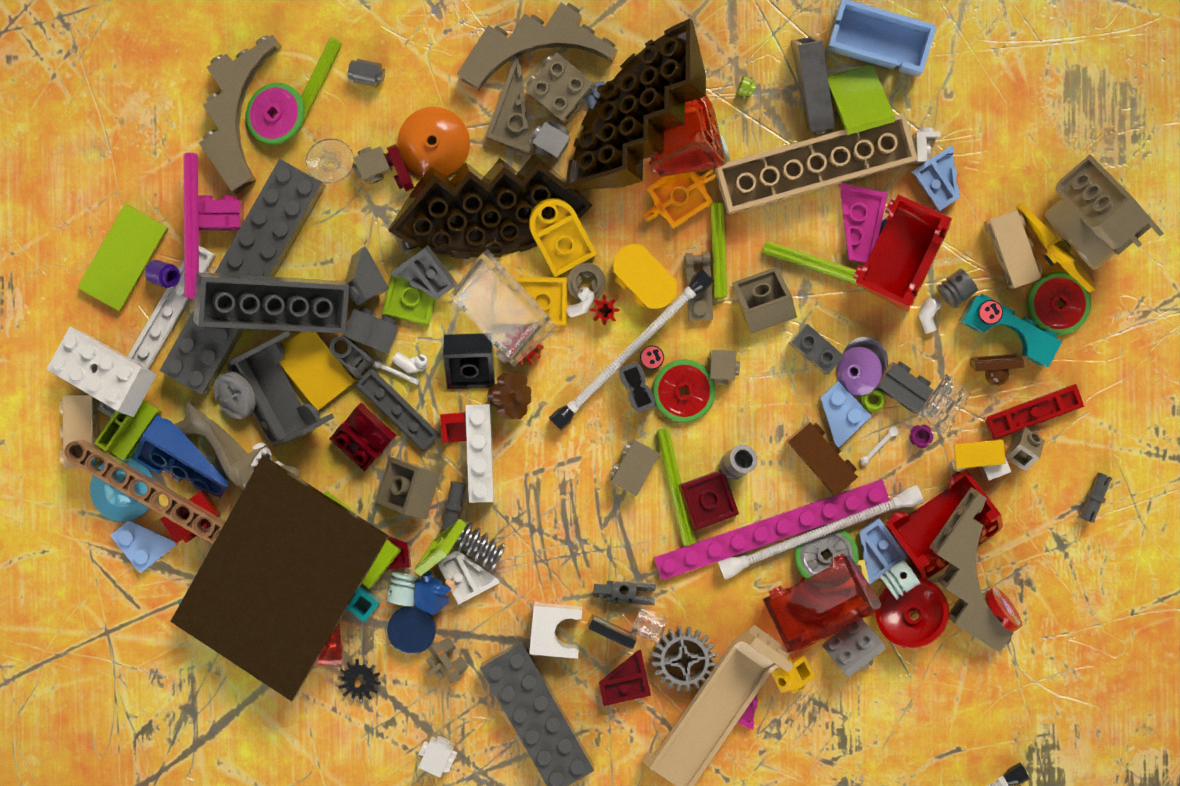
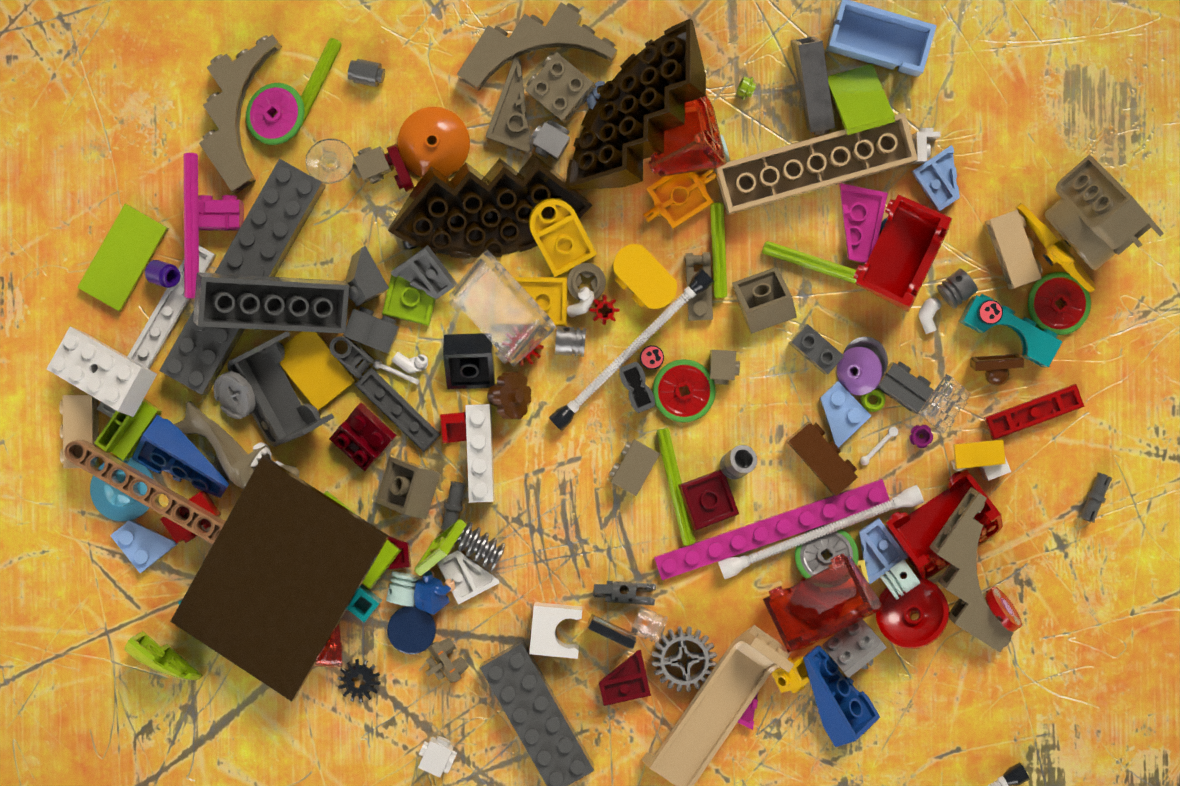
(159, 658): none -> lime brick
(570, 341): none -> flat silver piece
(842, 708): none -> blue wedge
(1025, 449): dark tan brick -> none

